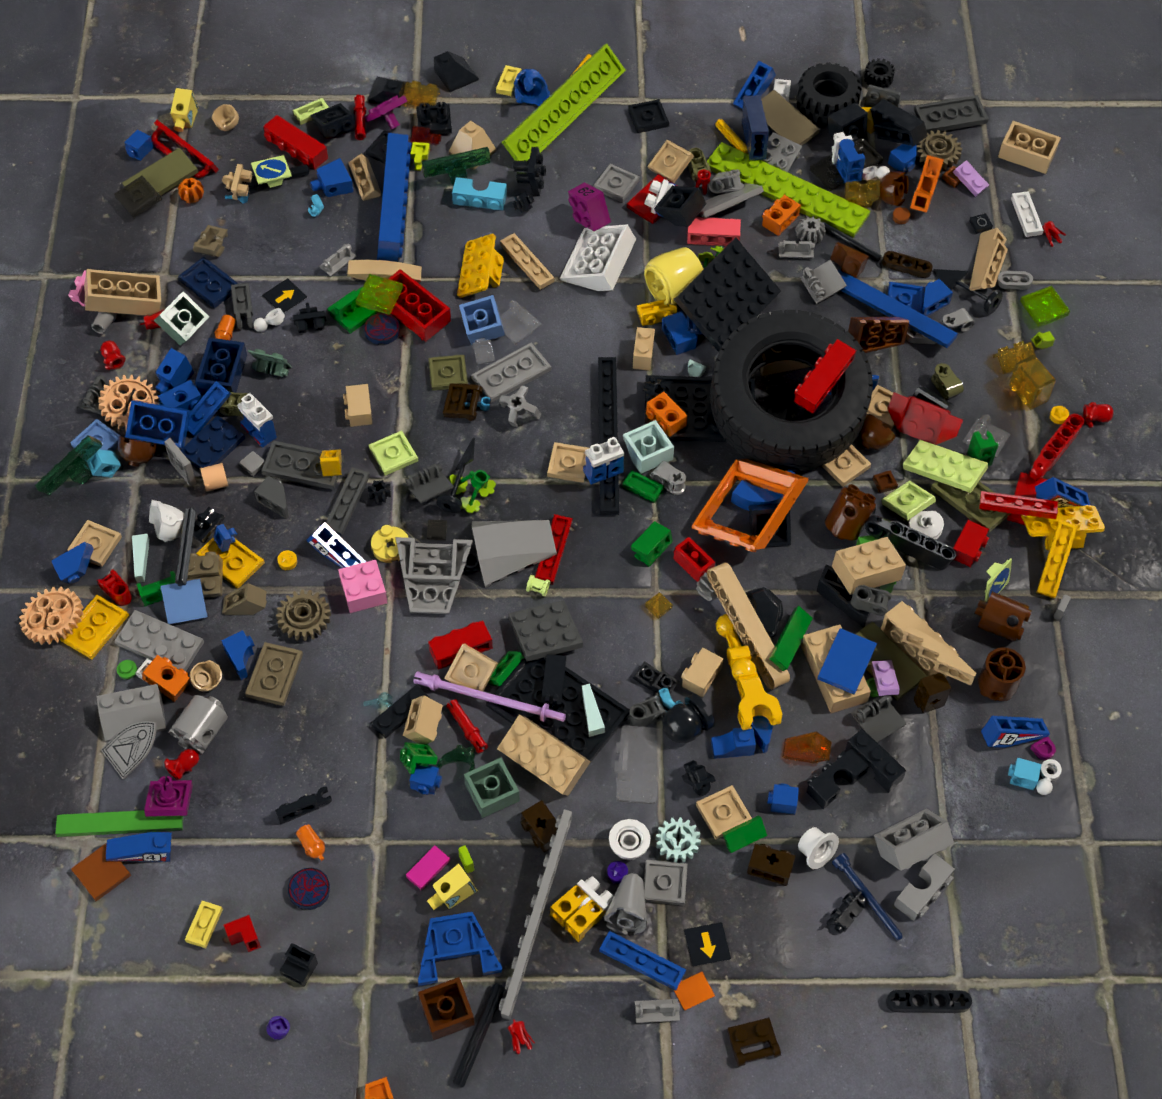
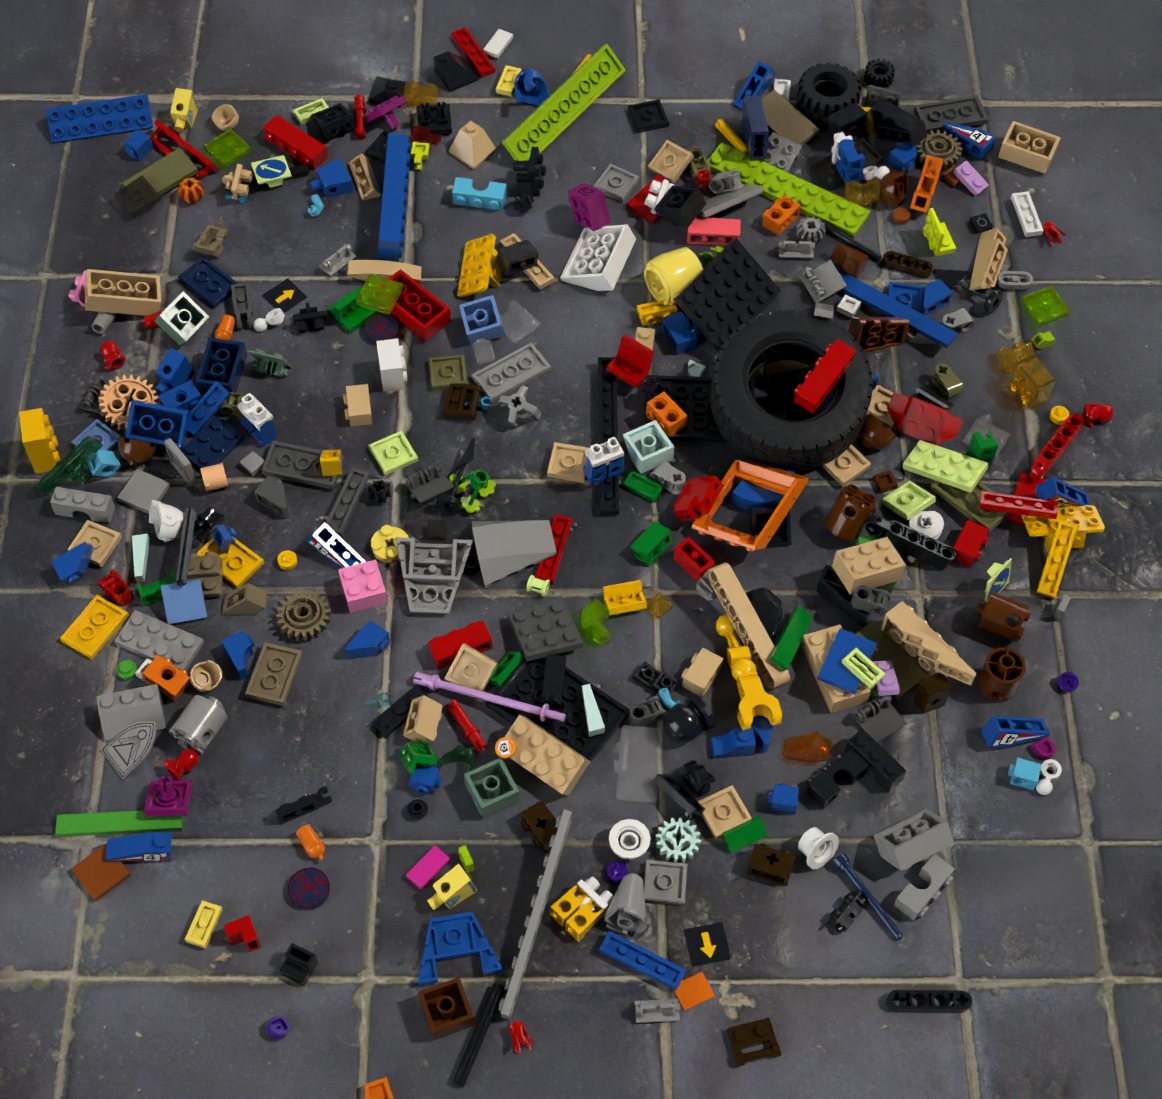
(39, 440): none -> yellow brick
(51, 615): light nougat gear -> none
(97, 506): none -> light grey arch
(99, 118): none -> blue bracket
(143, 489): none -> light grey tile
(227, 148): none -> clear neon green plate
(368, 642): none -> blue slope
(391, 364): none -> white brick
(417, 814): none -> black plate
(456, 164): clear green plate -> none
(473, 52): none -> red tile
(498, 43): none -> white tile
(505, 747): none -> tile
(517, 257): none -> black brick
(592, 622): none -> clear neon green brick
(624, 597): none -> yellow bracket
(631, 362): none -> red bracket
(680, 795): none -> black hinge
(697, 497): none -> red piece
(824, 310): none -> light grey tile
(848, 306): none -> white plate
(861, 672): none -> yellowish green tile
(938, 235): none -> neon yellow bracket
(972, 140): none -> blue slope
(1068, 682): none -> dark purple tile

